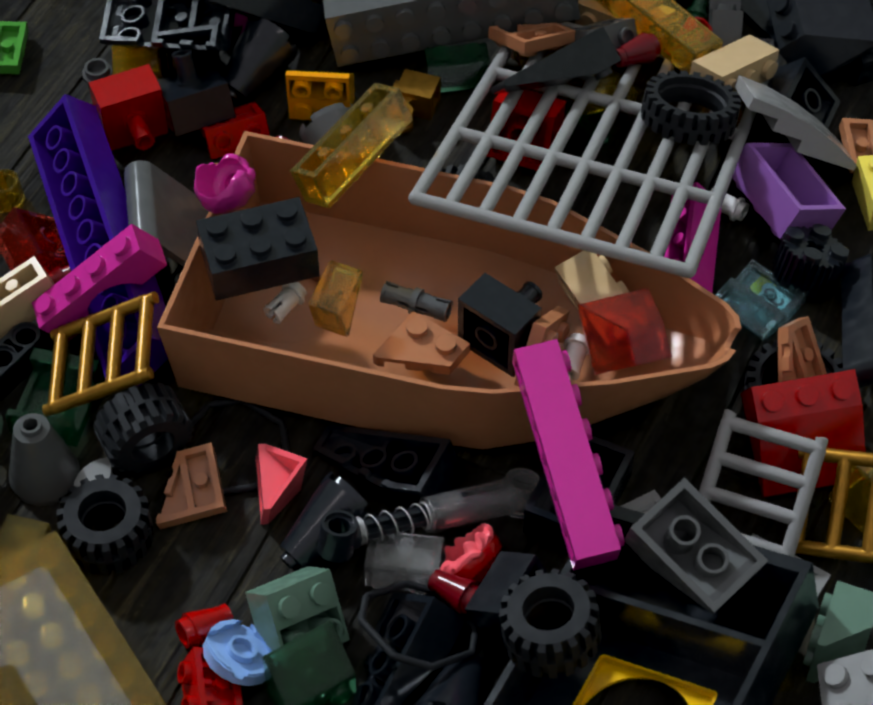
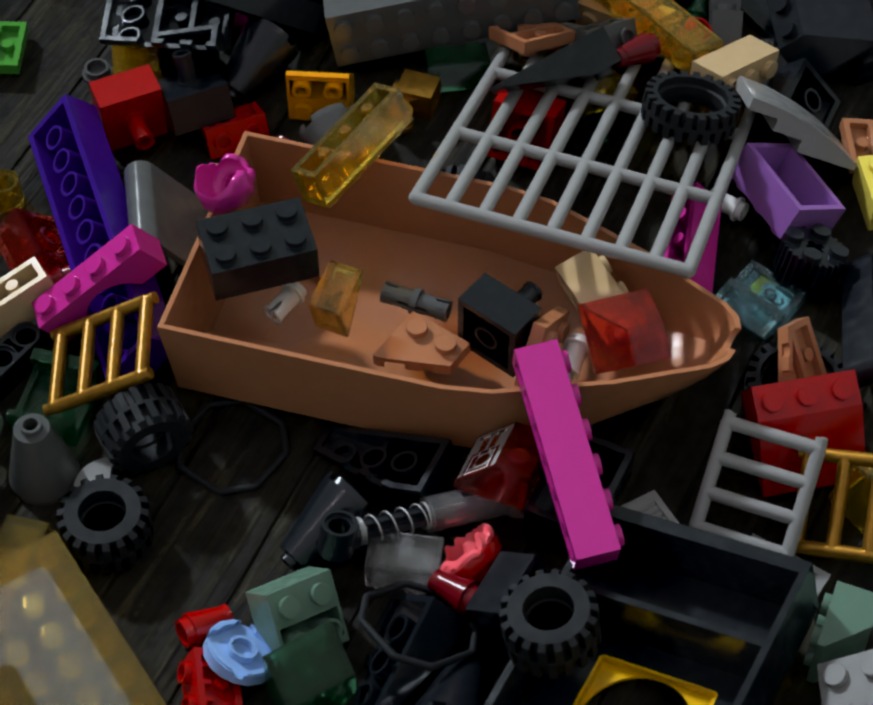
(193, 488): nougat wing -> none
(278, 479): coral slope -> none
(502, 466): none -> clear red slope
(694, 547): dark grey slope -> none

